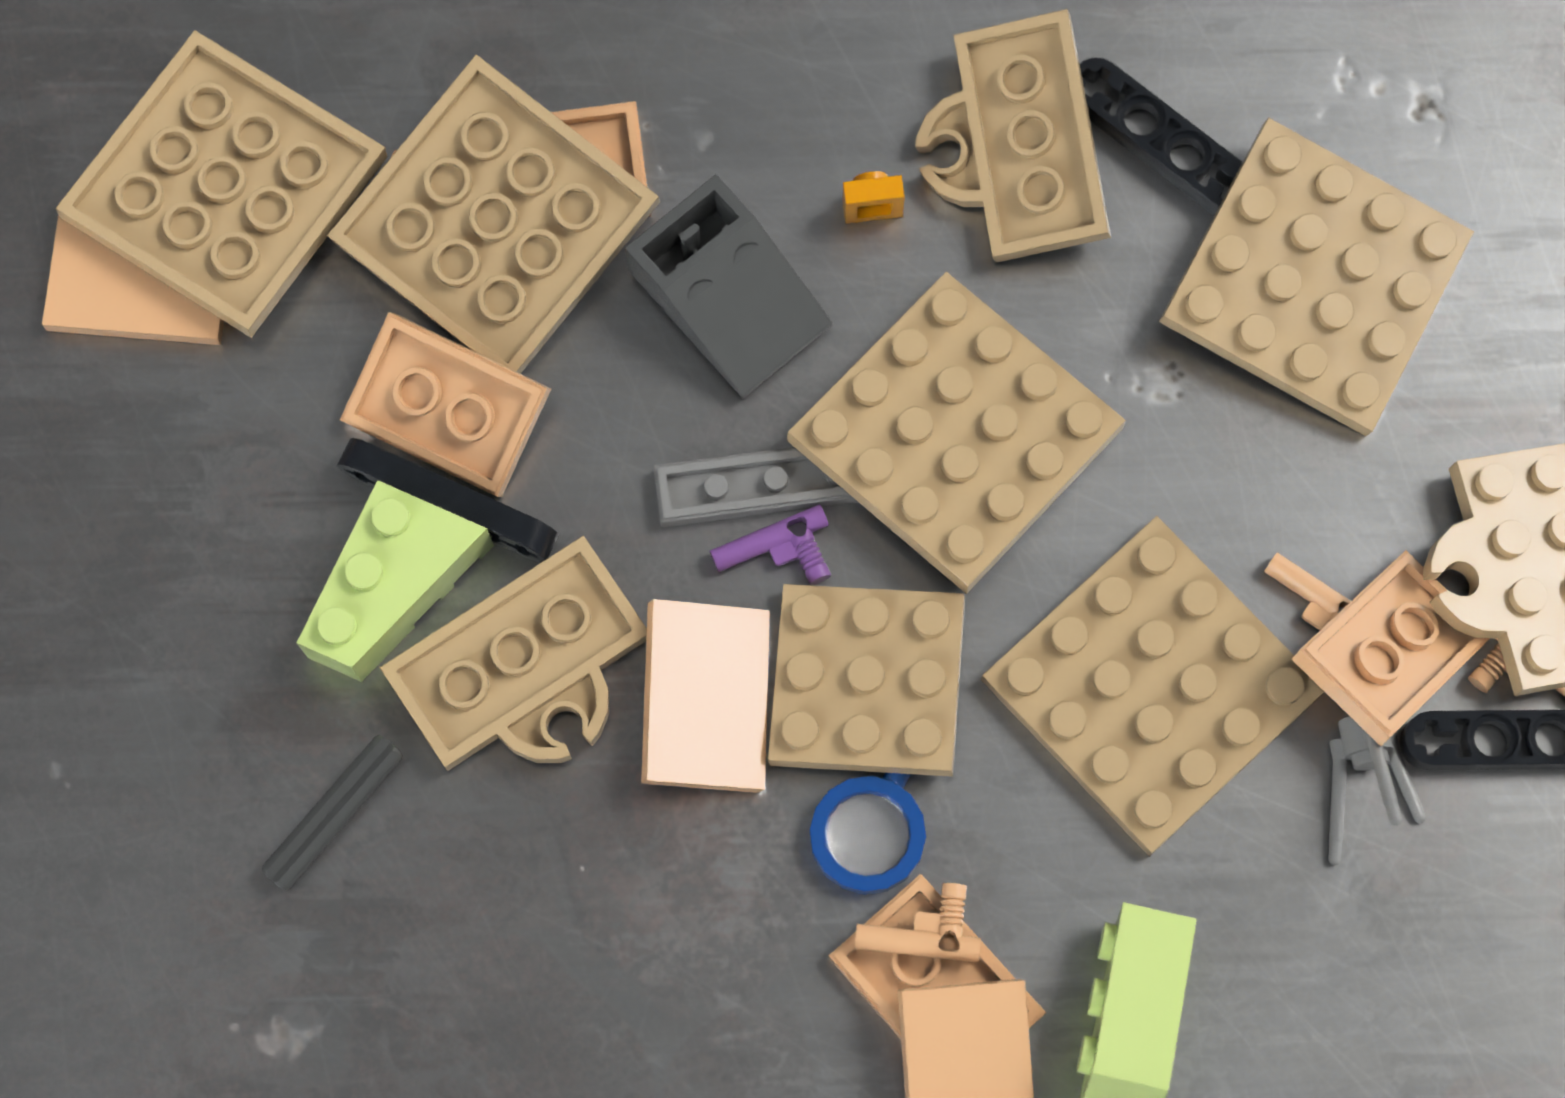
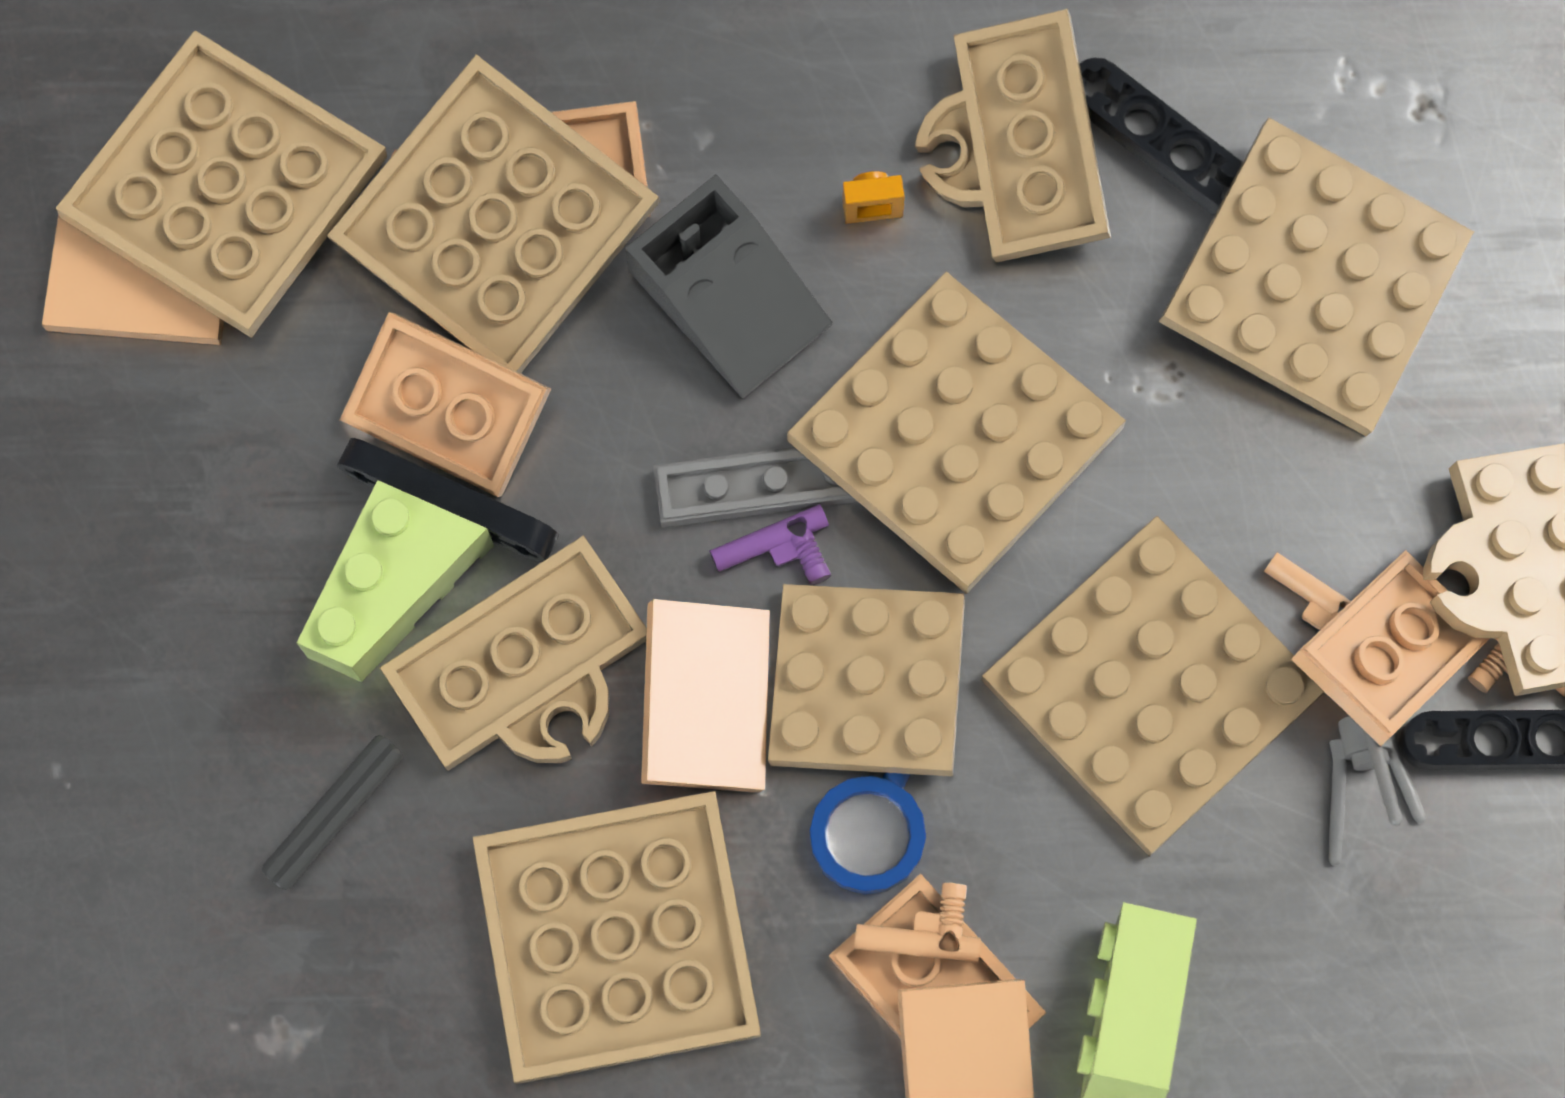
(615, 937): none -> tan plate

